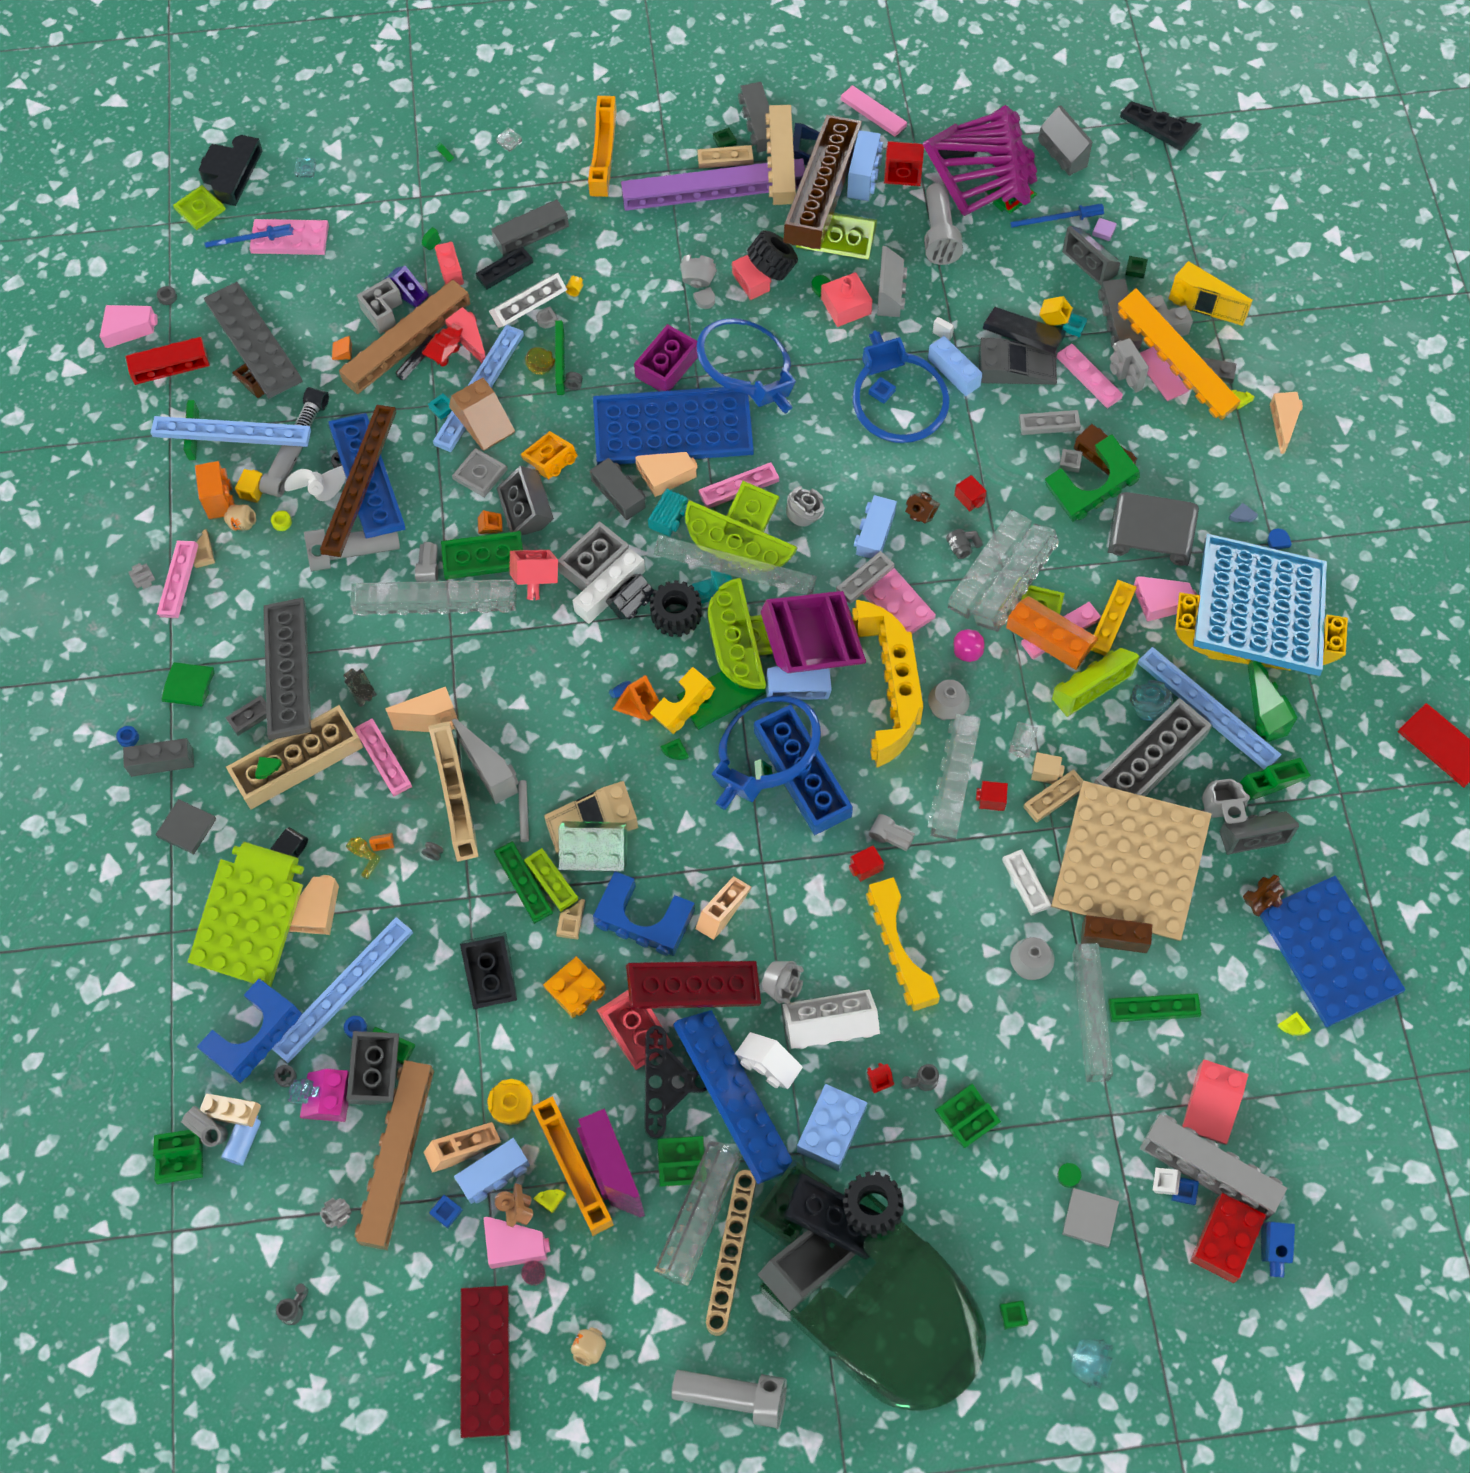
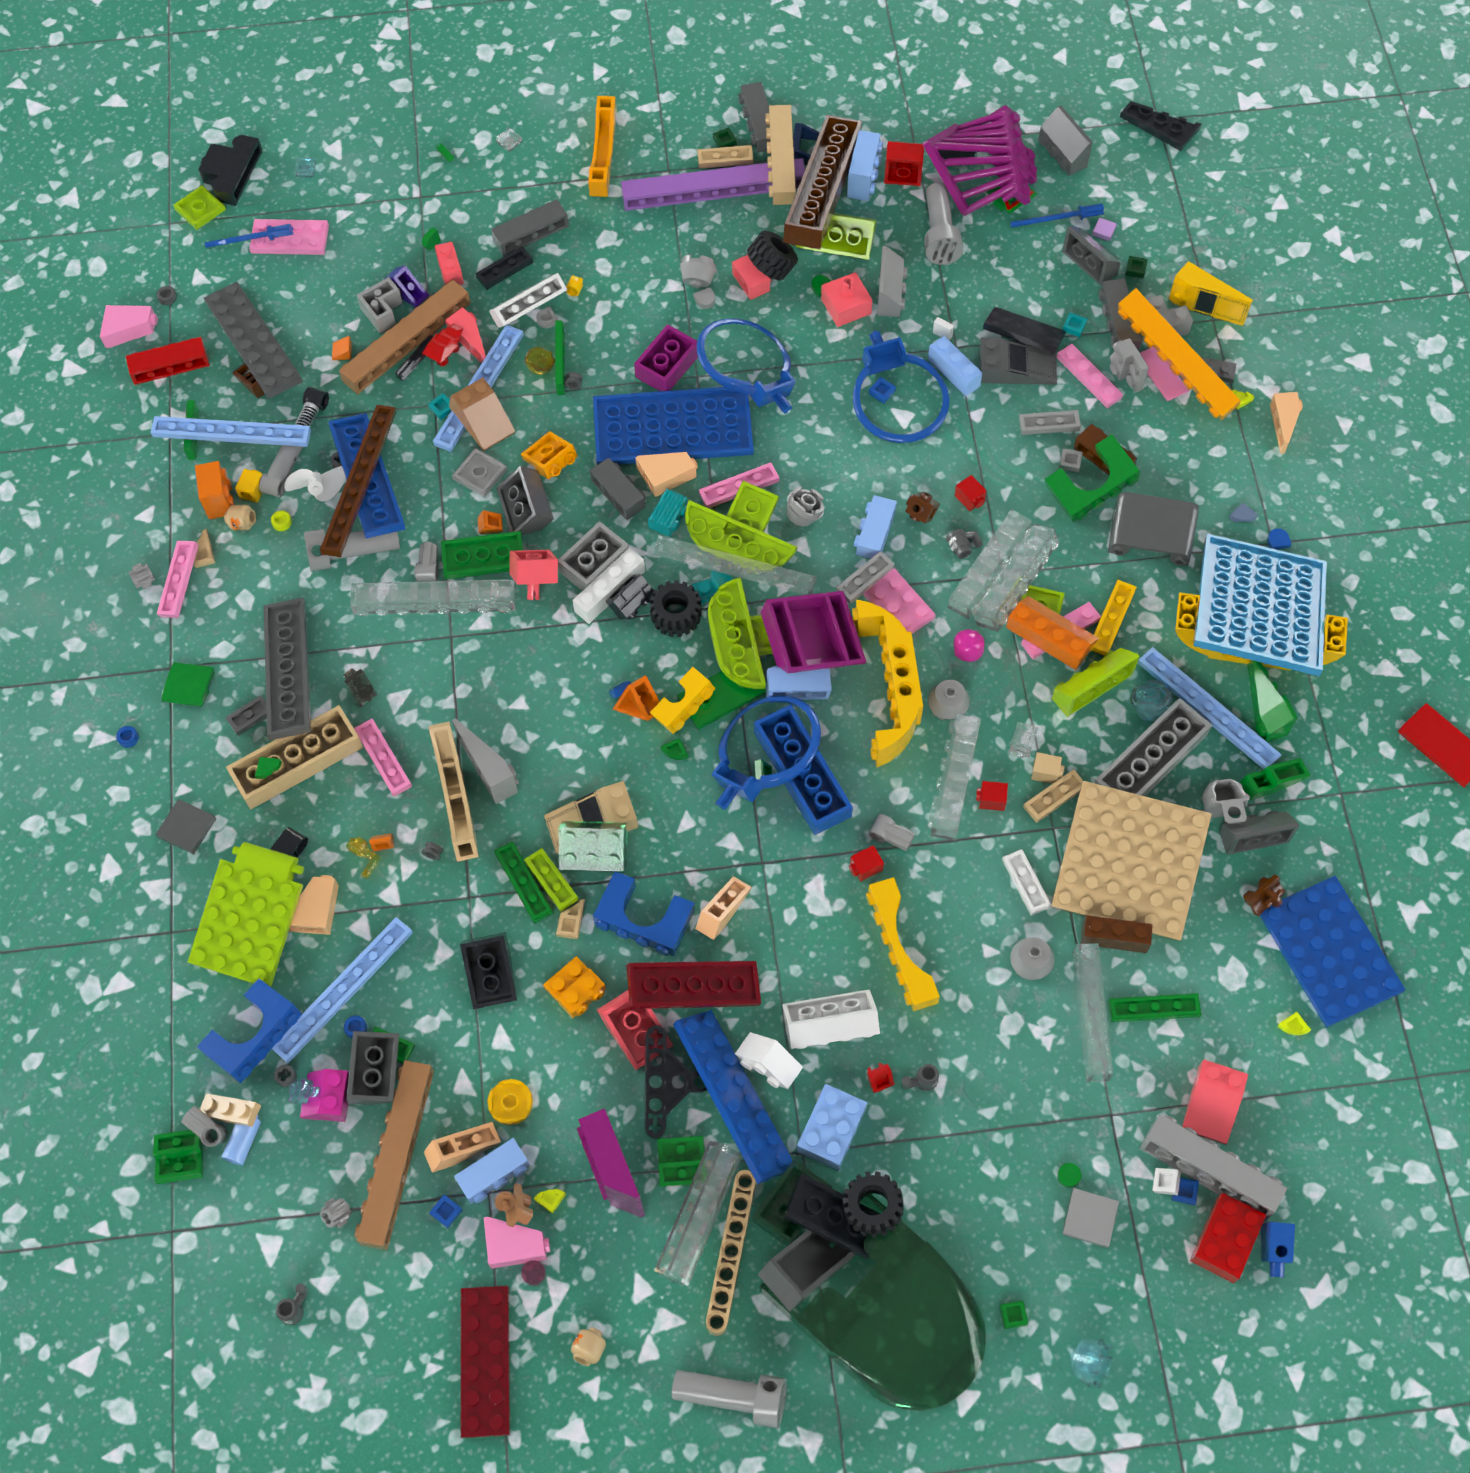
(158, 757): dark grey brick -> none
(422, 711): light nougat slope -> none
(523, 811): light grey bar -> none
(572, 1166): light orange arch -> none
(783, 981): light grey cone -> none
(873, 111): bright pink tile -> none
(967, 1115): green slope -> none
(1055, 311): yellow brick -> none
(1160, 596): bright pink slope -> none

